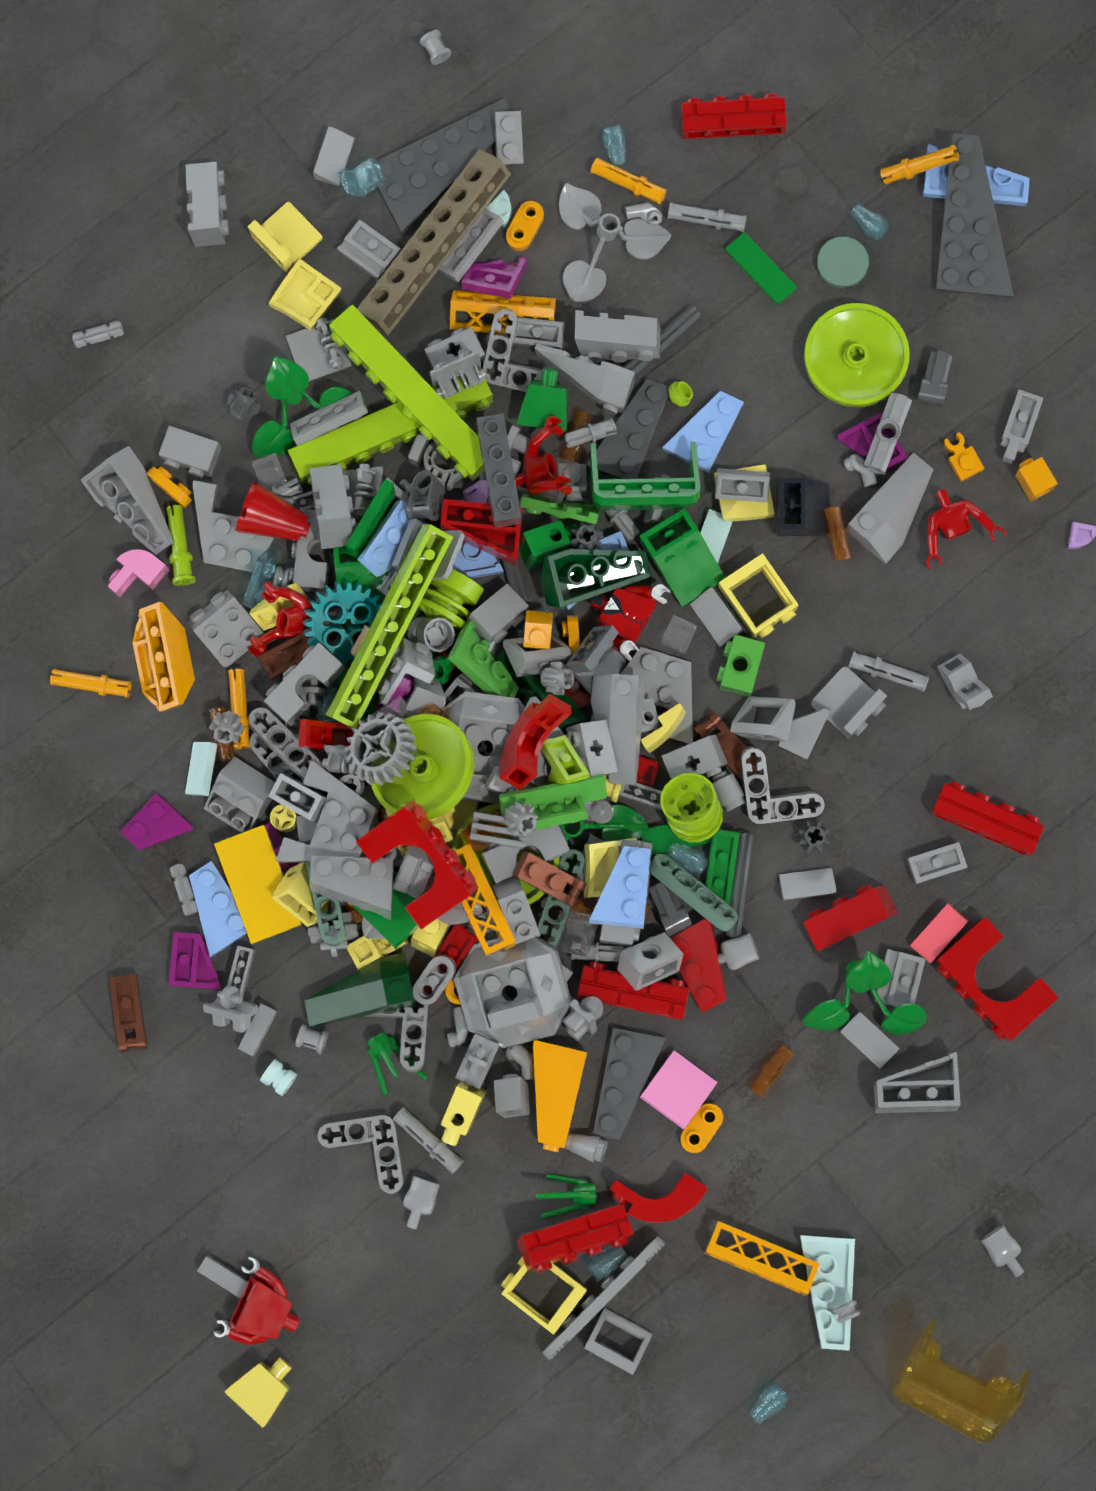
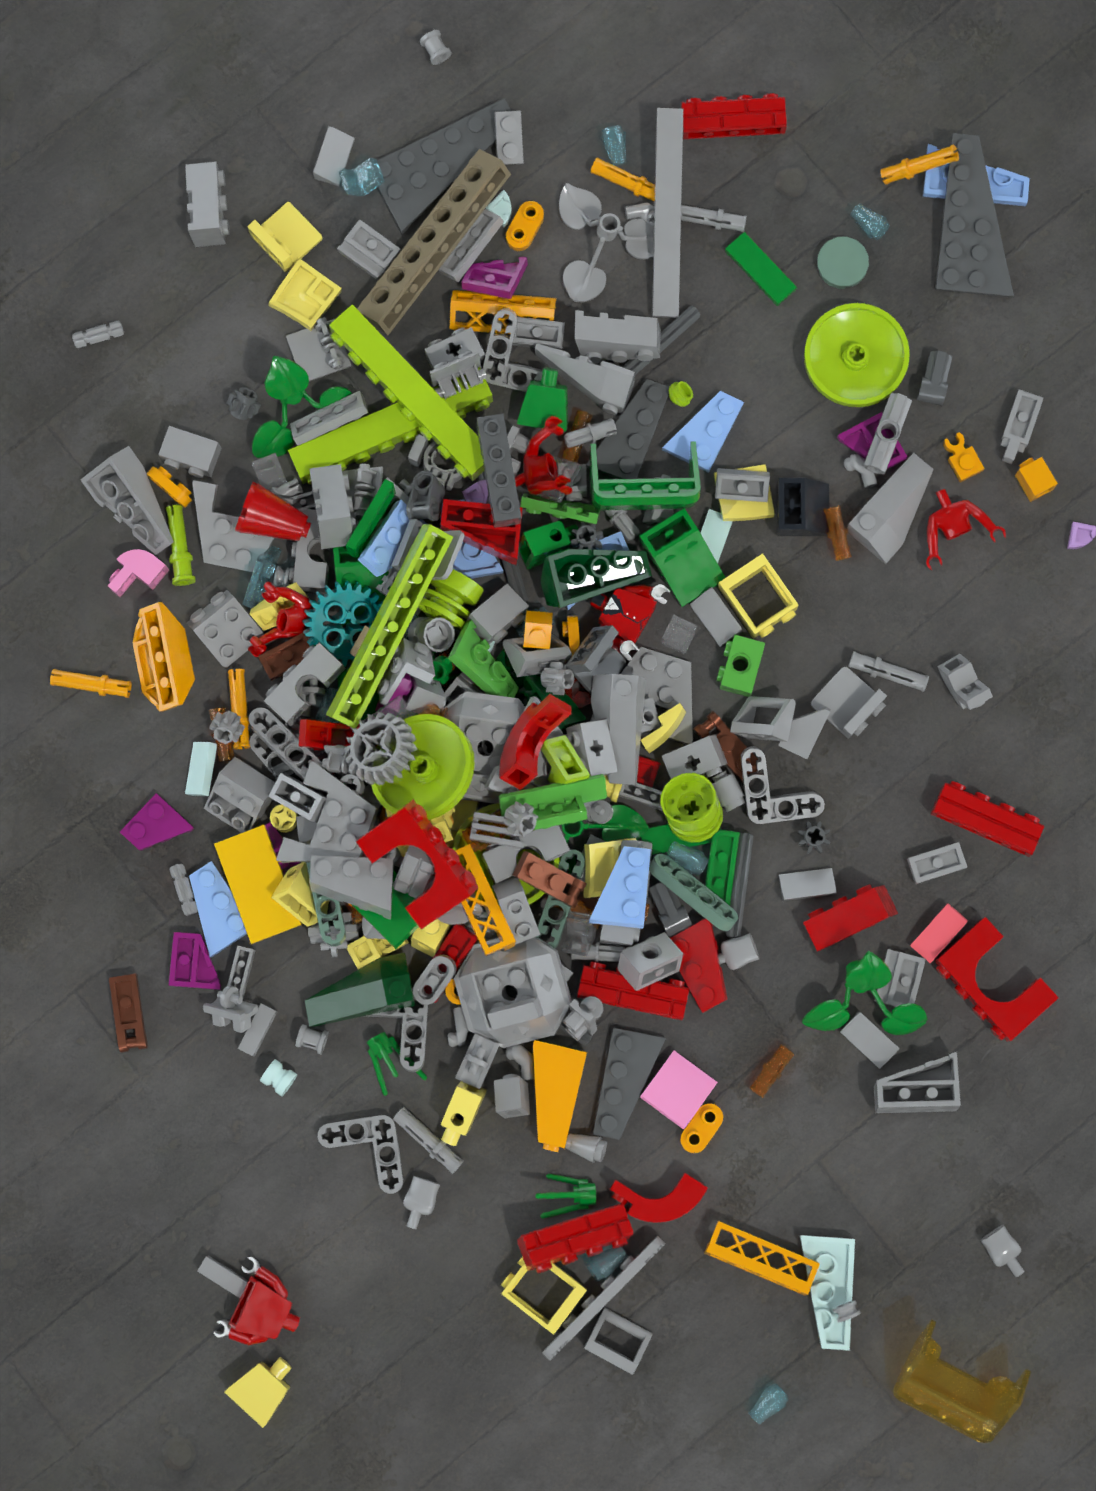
(667, 212): none -> light grey tile

